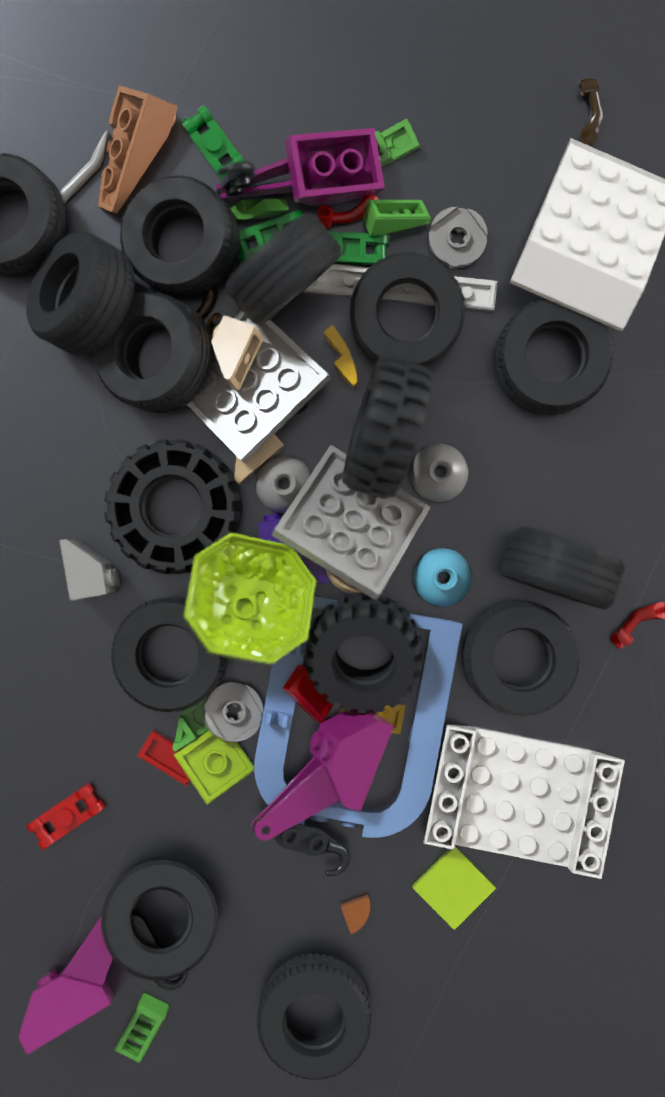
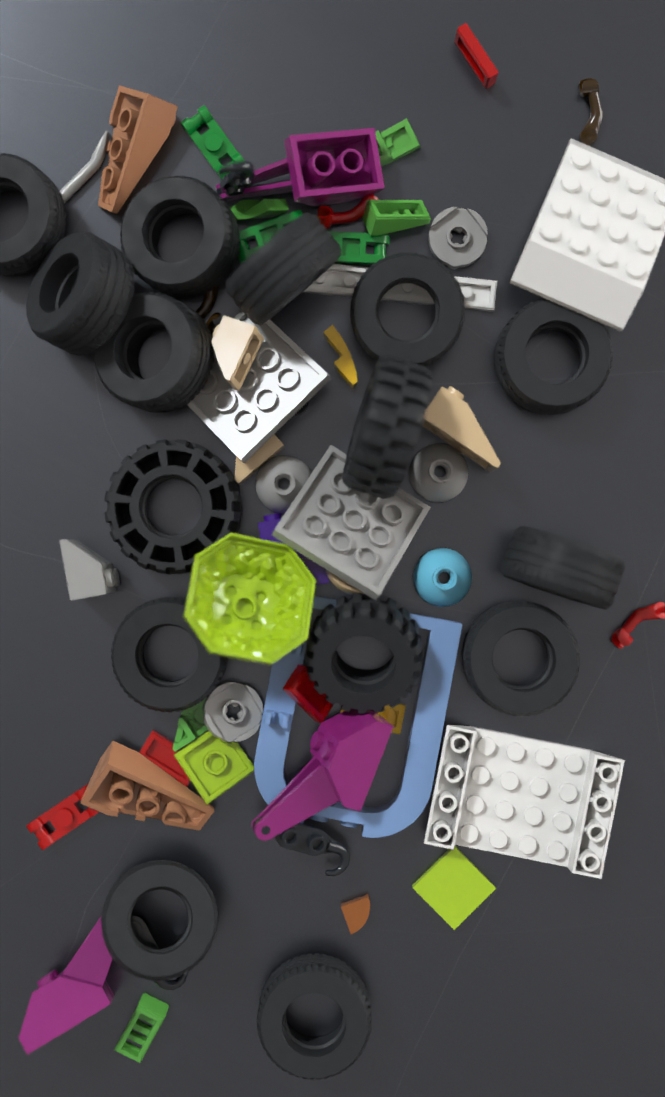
(137, 787): none -> nougat wedge
(455, 424): none -> tan slope
(476, 56): none -> red tile

